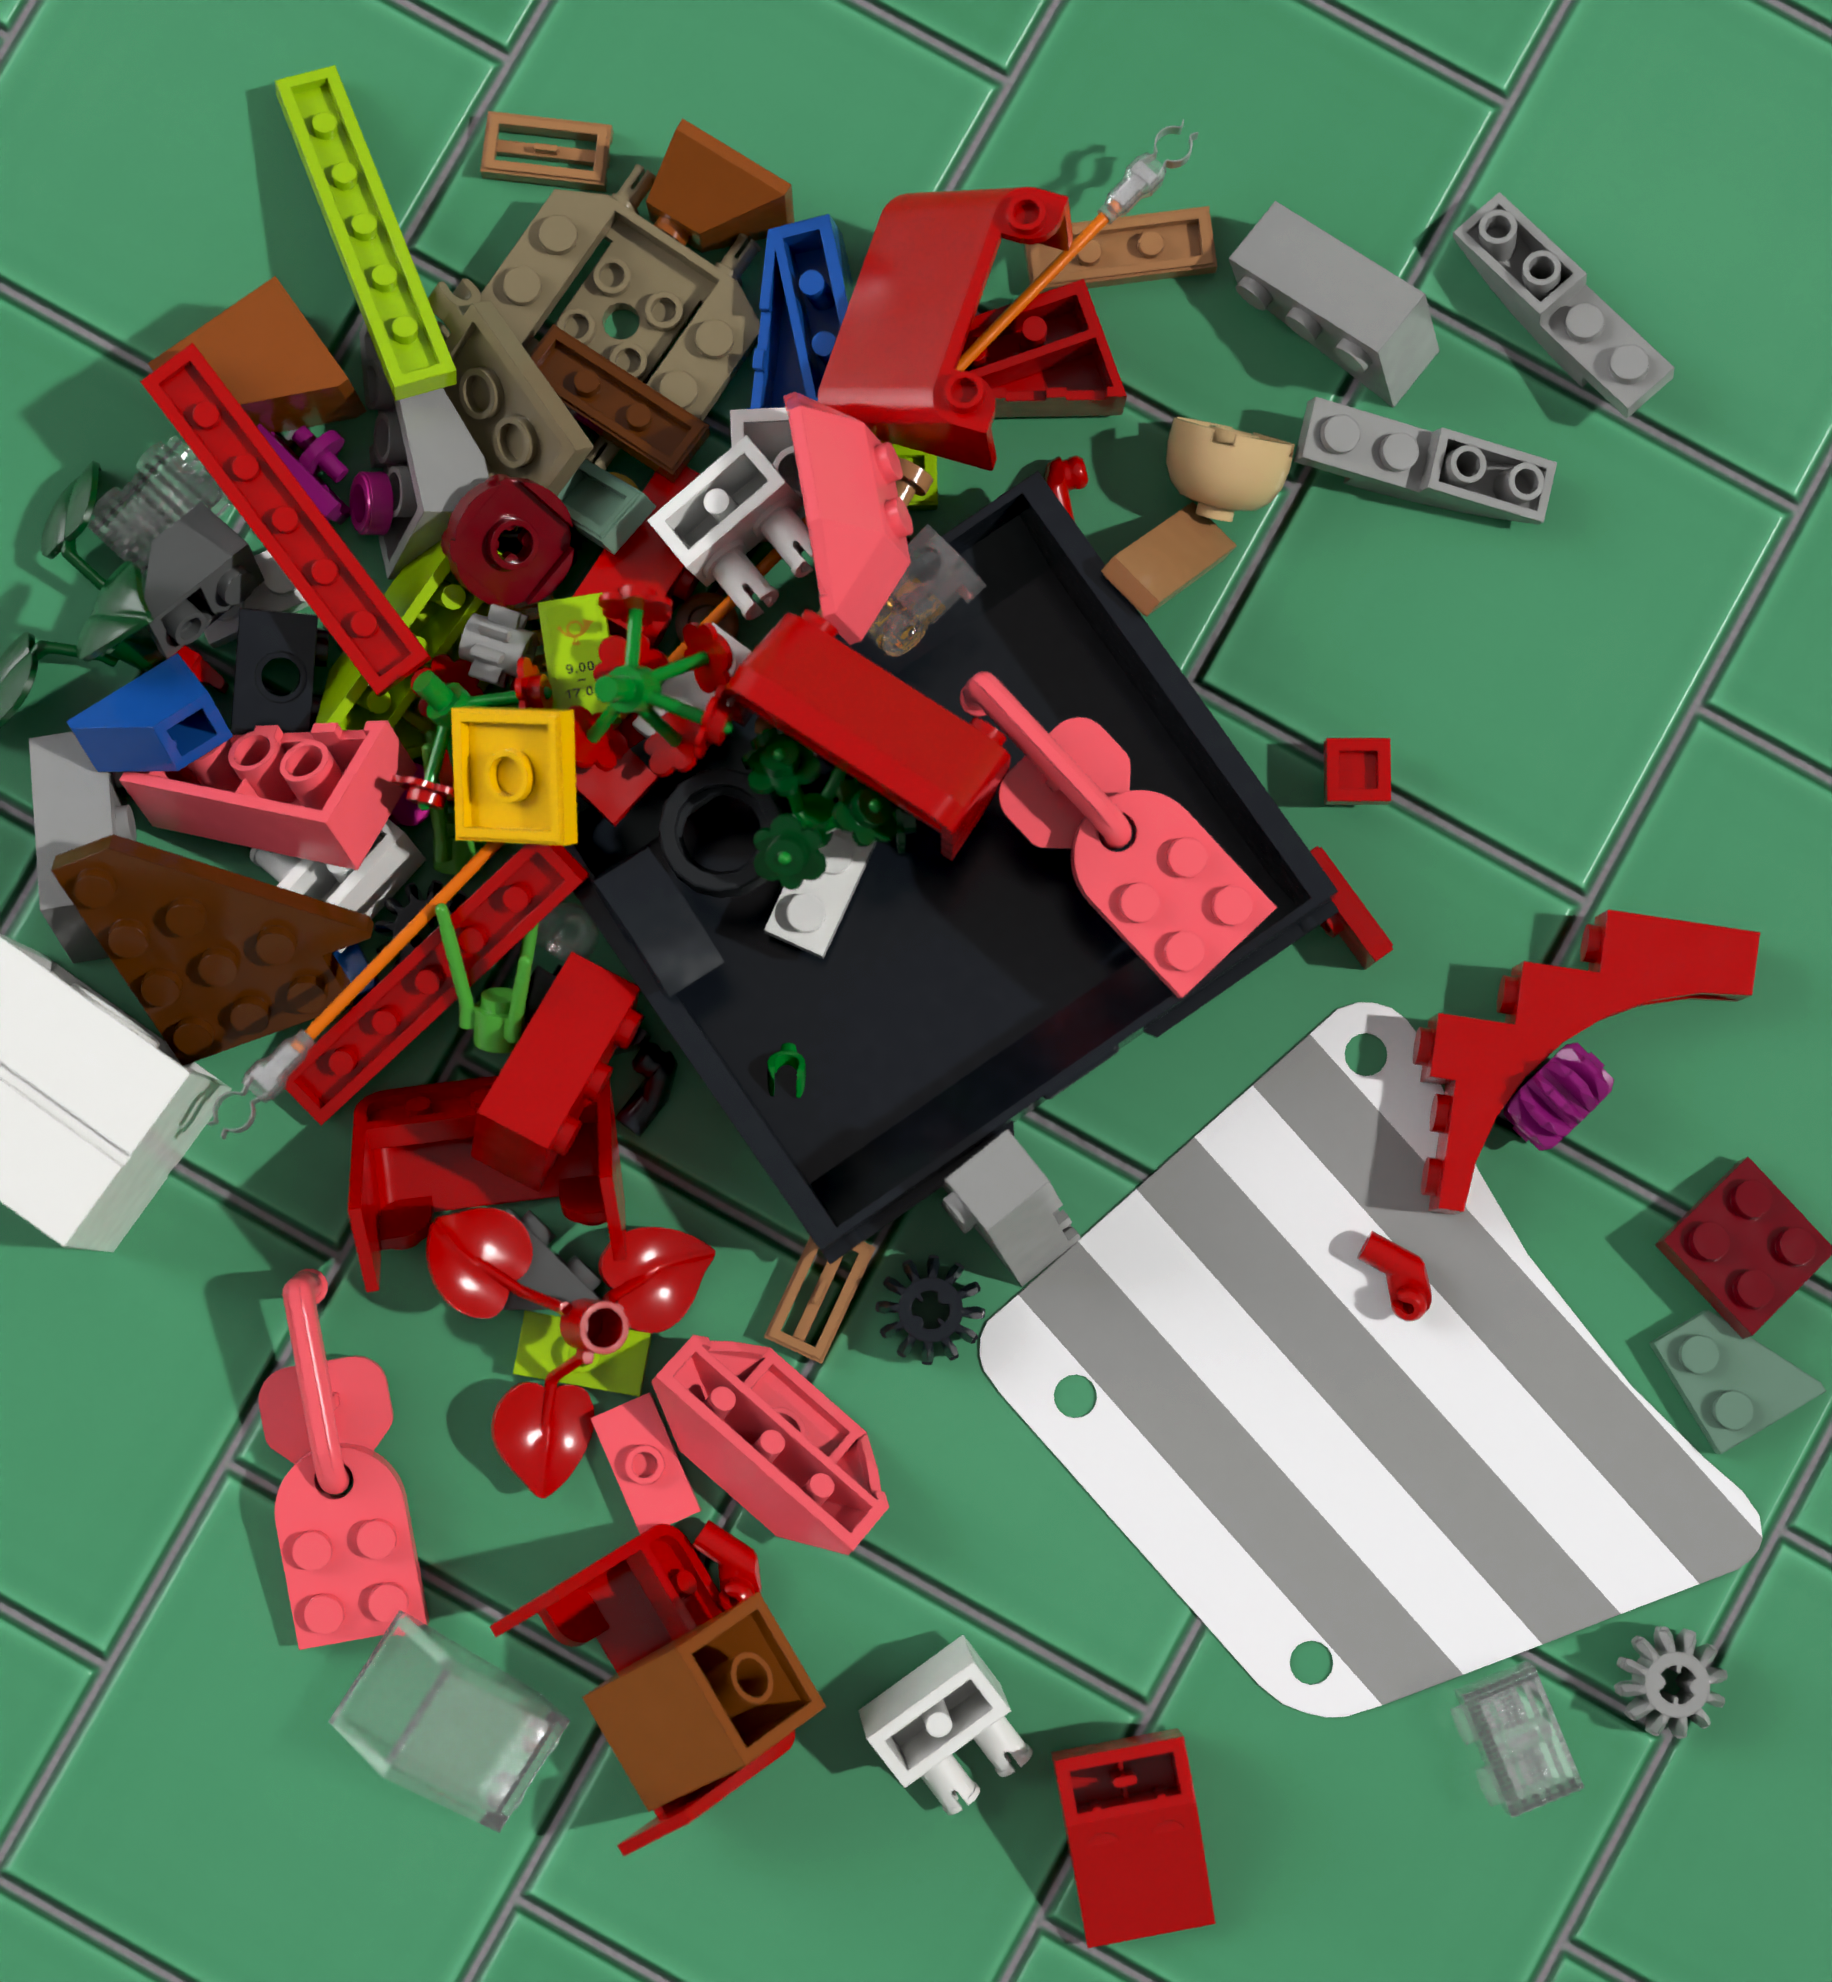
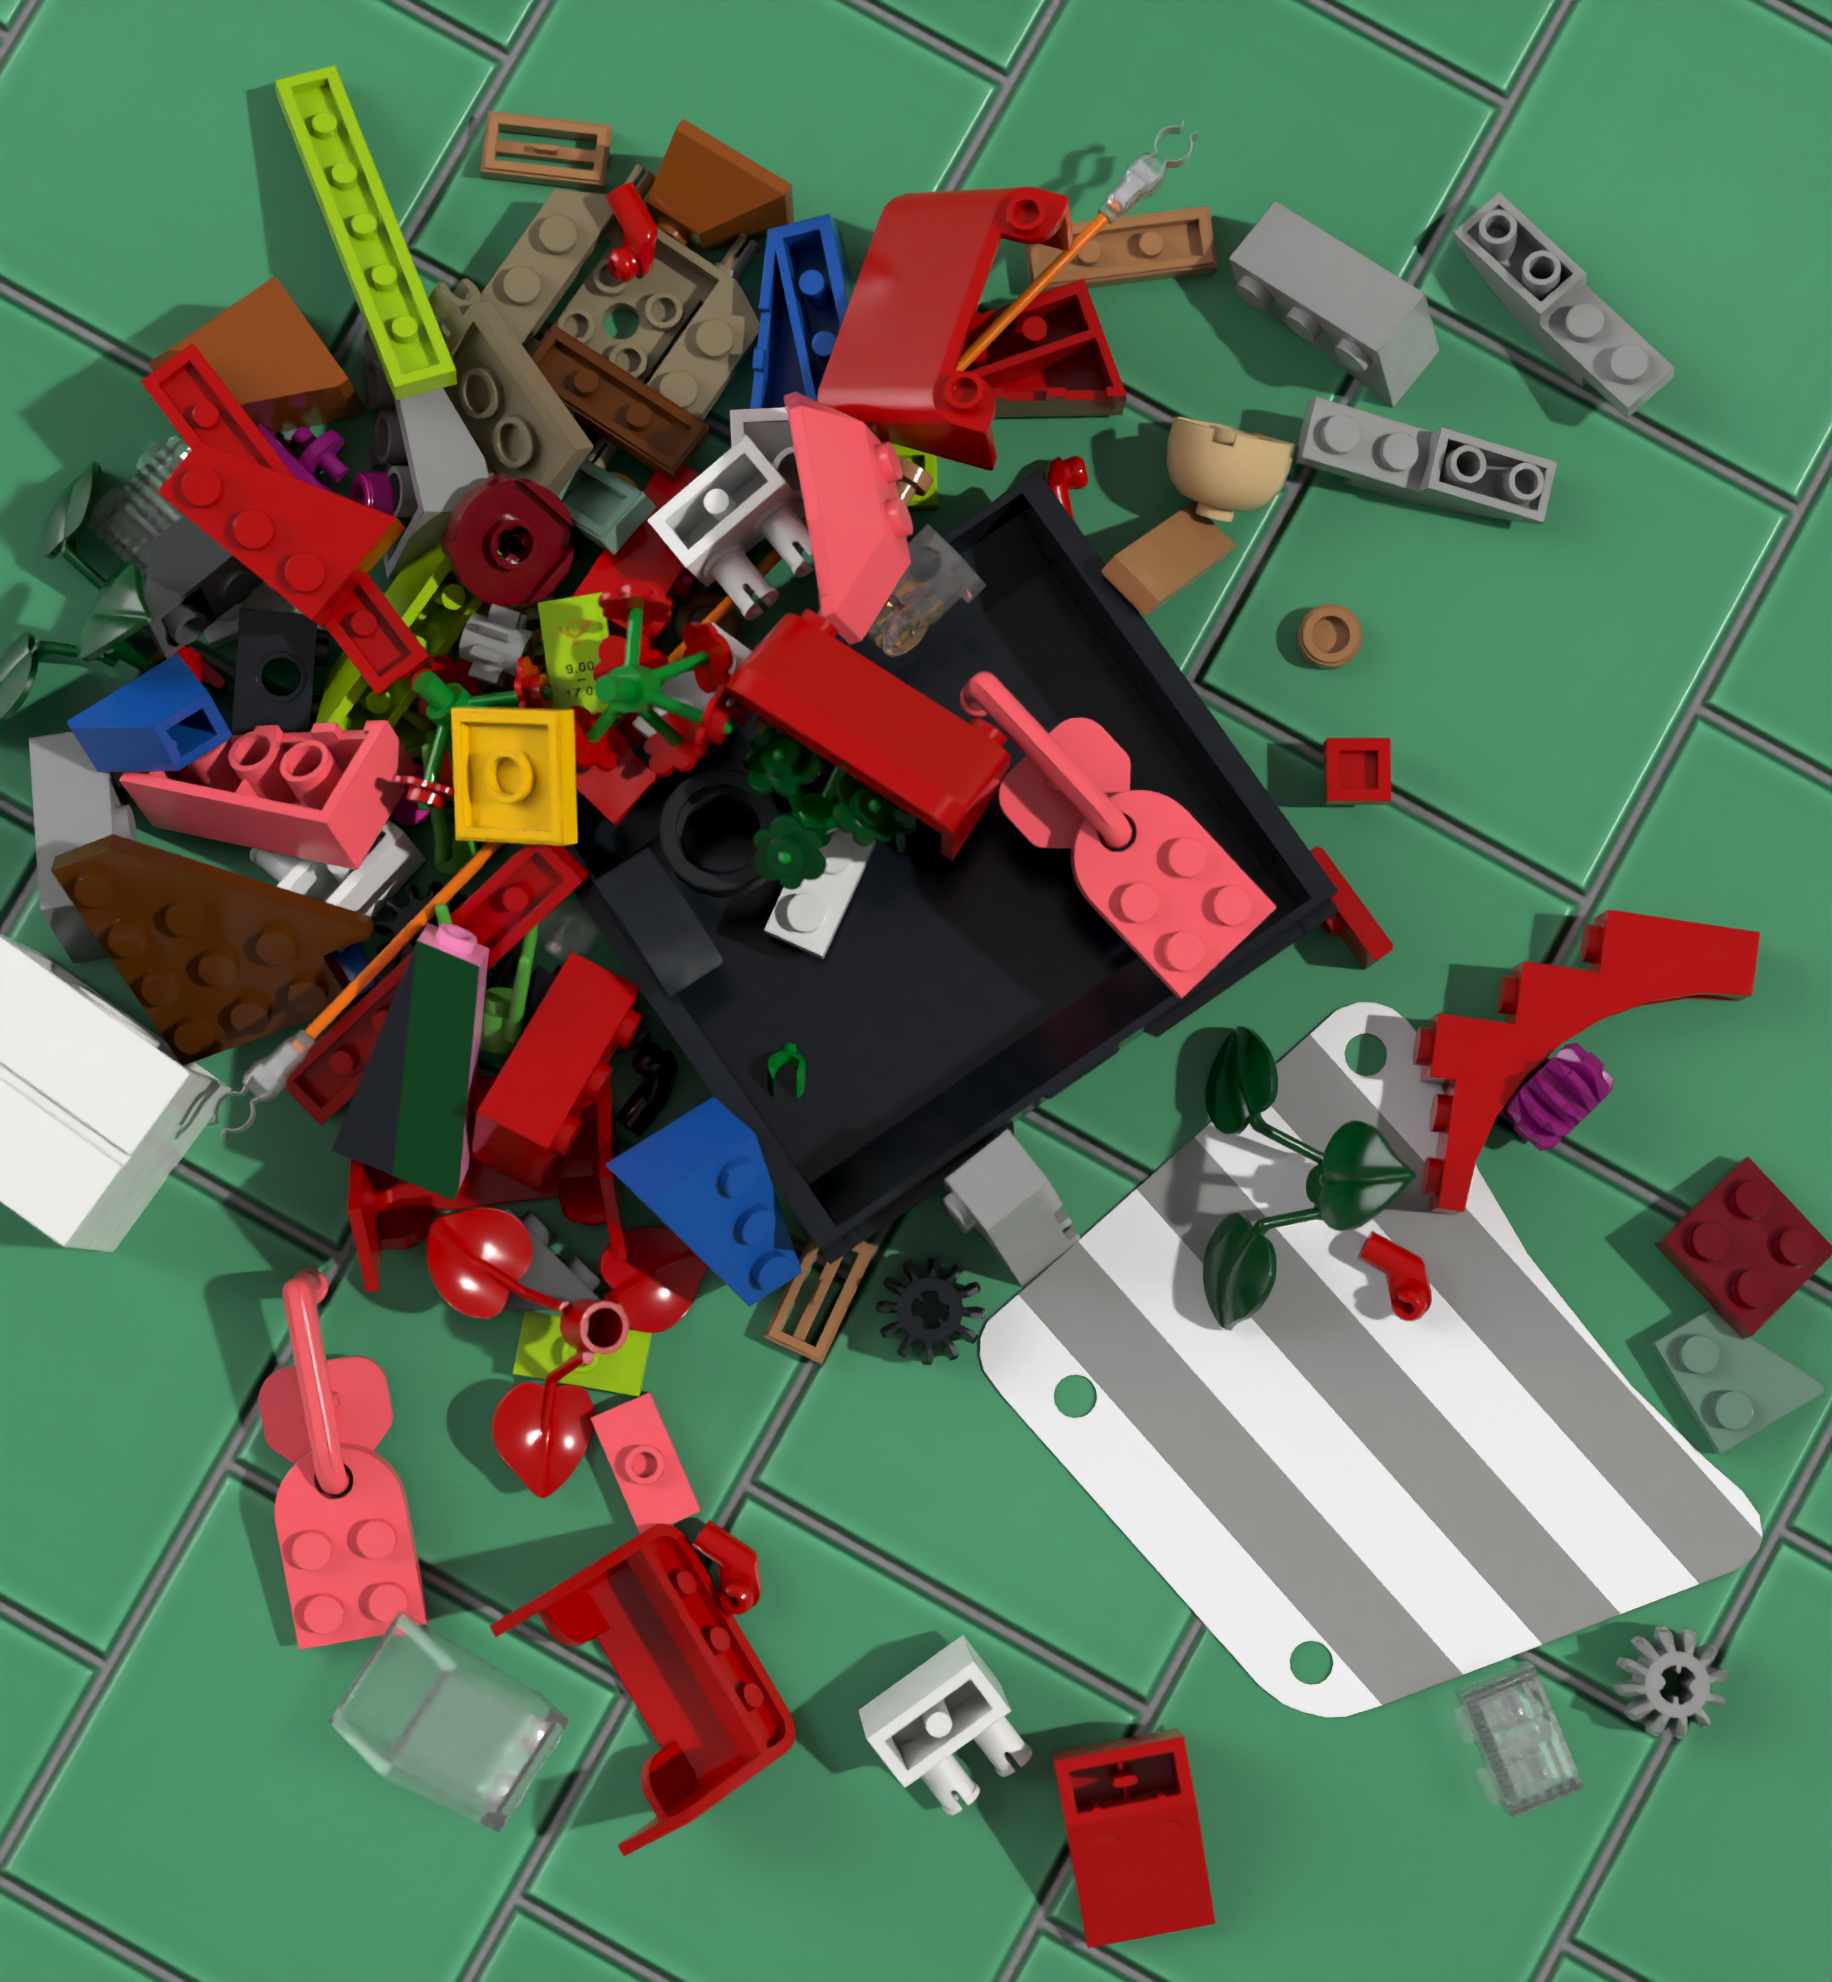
(284, 530): none -> red wedge
(422, 1074): none -> slope
(639, 236): none -> red arm
(704, 1703): dark orange slope -> none
(716, 1196): none -> blue wedge
(772, 1442): coral wedge -> none
(1329, 637): none -> medium nougat tile
(1349, 1185): none -> dark green plant

